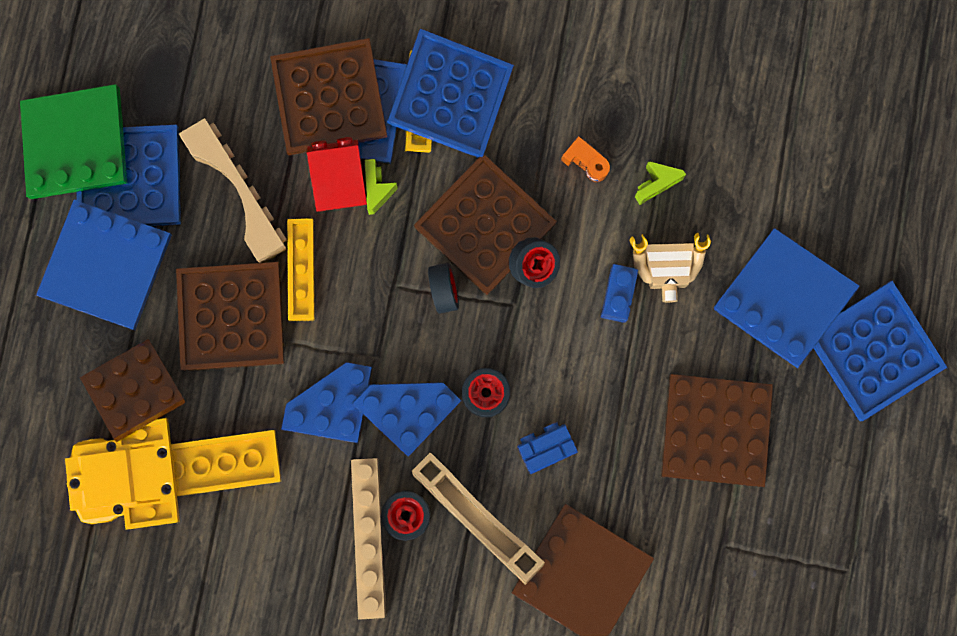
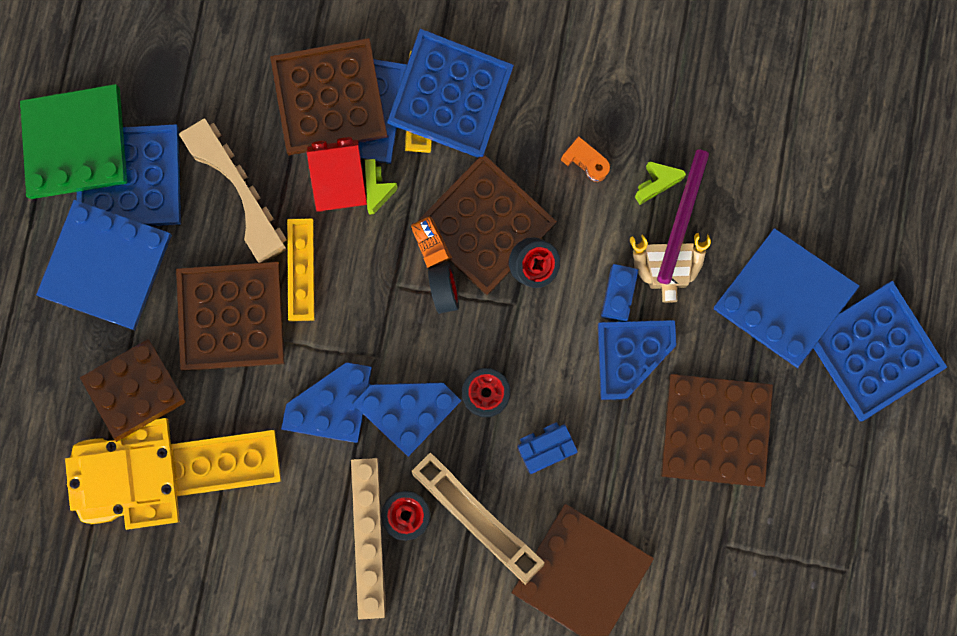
(430, 242): none -> orange leg
(631, 353): none -> blue plate
(683, 216): none -> magenta axle

